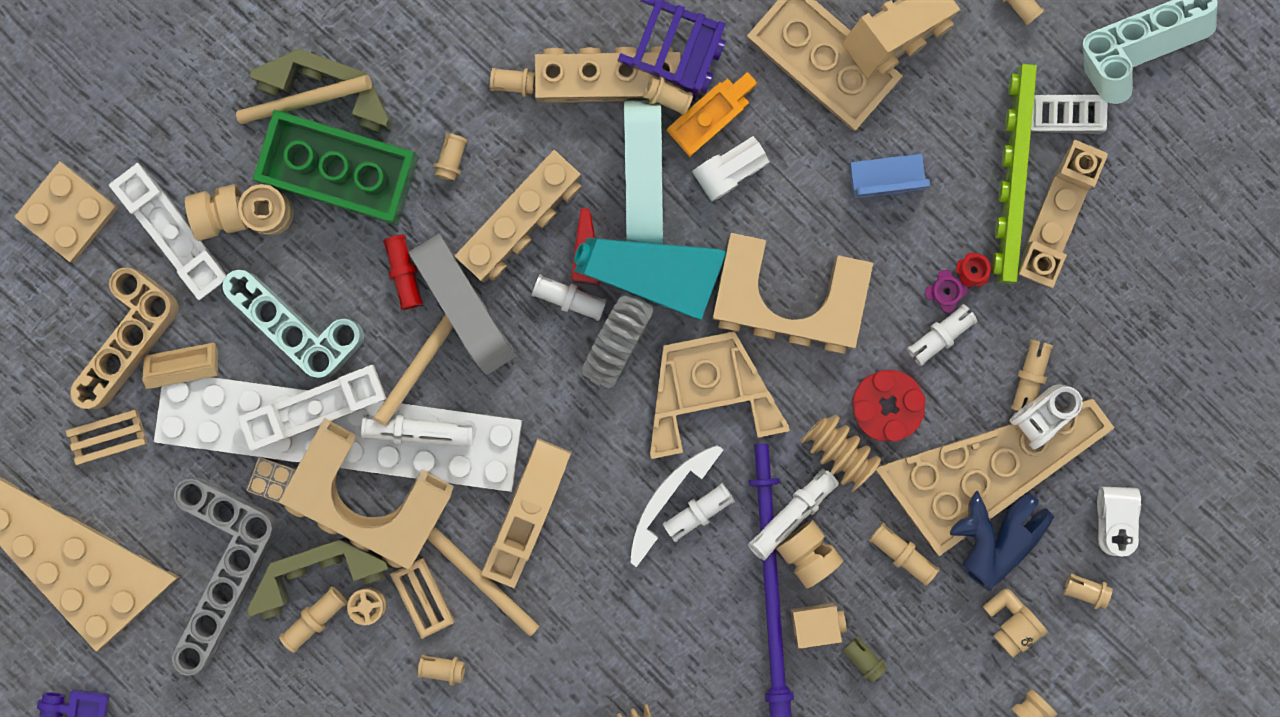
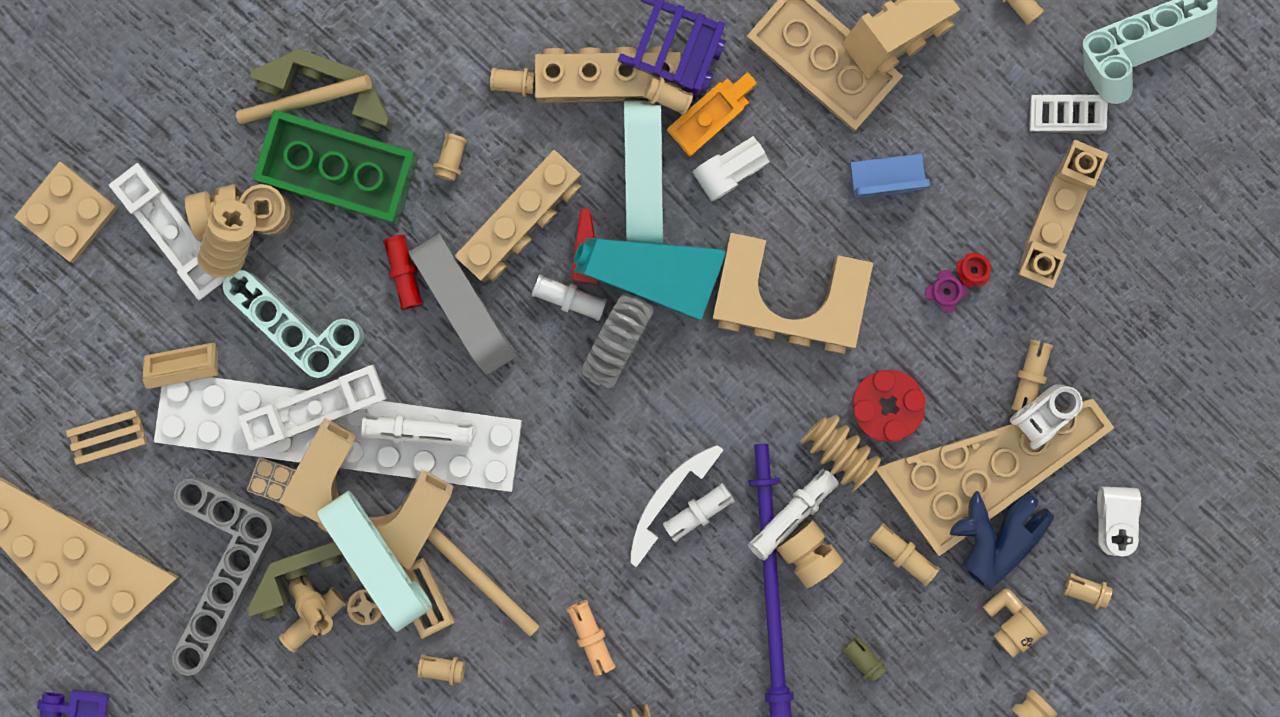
(119, 342): tan beam -> none
(226, 238): none -> tan piece
(310, 605): none -> tan pin
(374, 562): none -> light aqua beam
(413, 371): tan bar -> none
(526, 513): tan slope -> none
(590, 637): none -> light nougat pin
(707, 376): tan wing -> none
(818, 625): tan brick -> none
(942, 335): white pin -> none
(1015, 158): lime plate -> none

